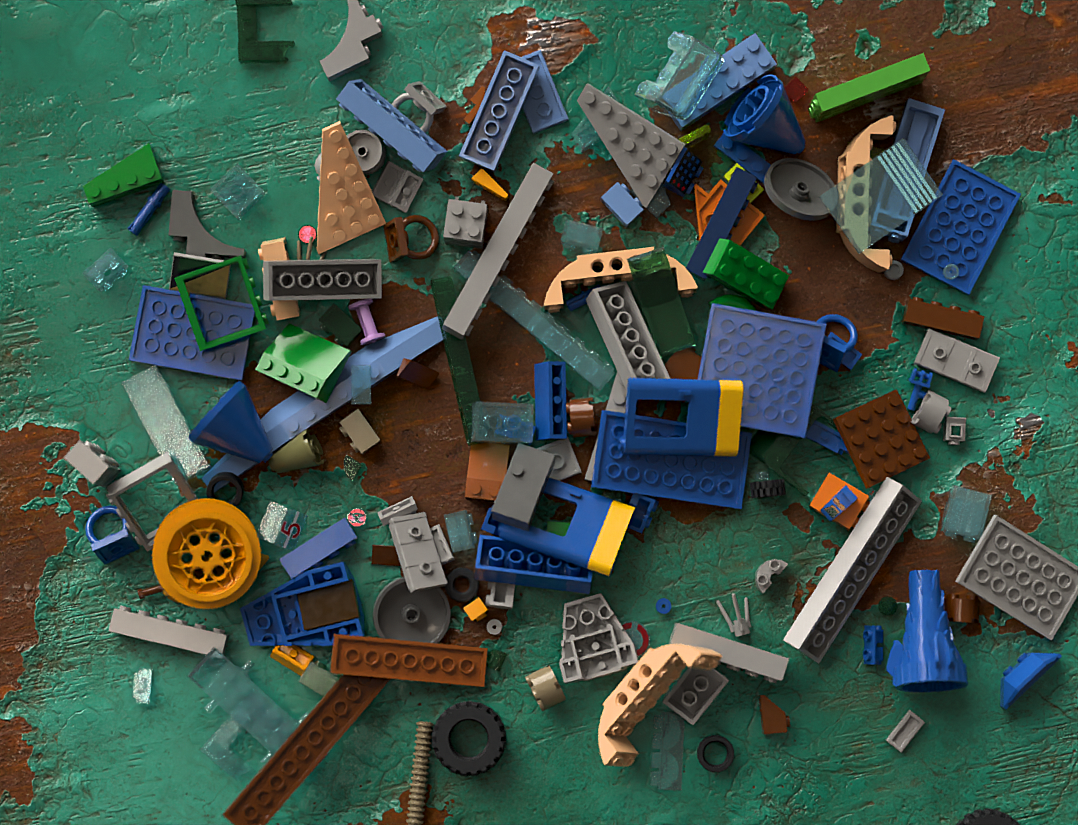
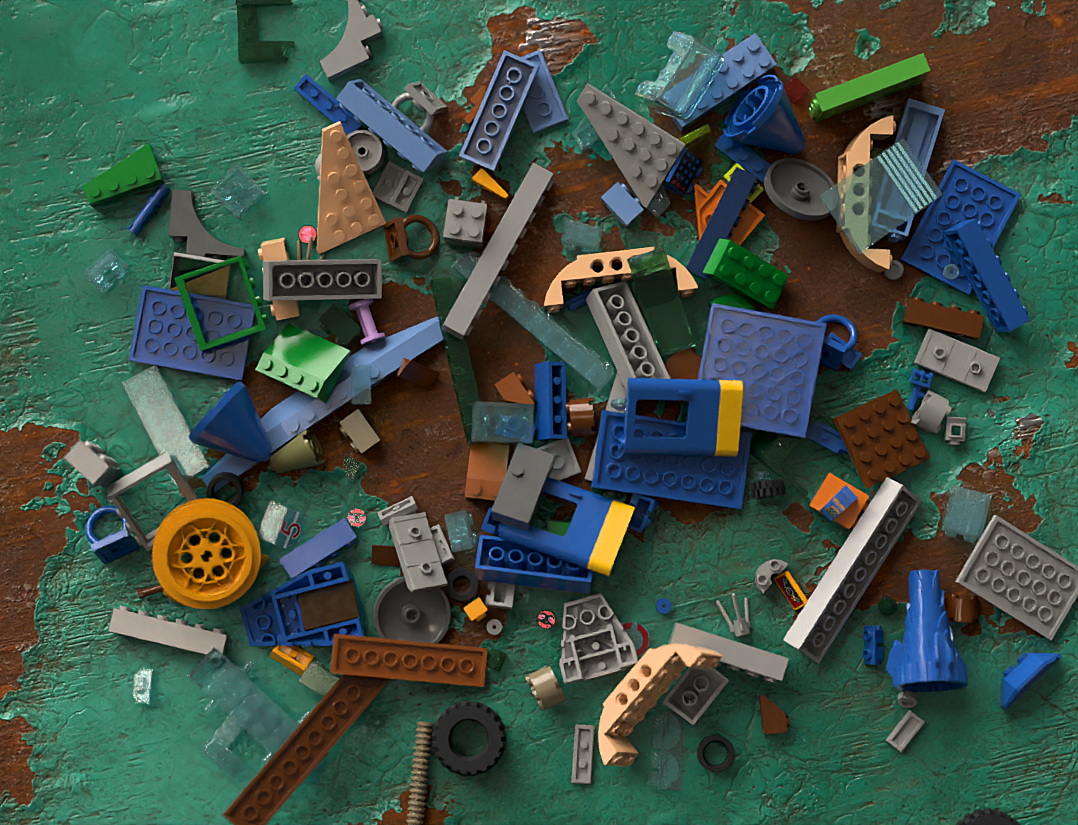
(326, 104): none -> blue plate
(512, 390): none -> dark orange slope
(546, 619): none -> tile
(582, 754): none -> light grey tile
(619, 404): none -> clear light blue tile
(791, 590): none -> slope
(907, 699): none -> light grey tile
(986, 275): none -> blue brick

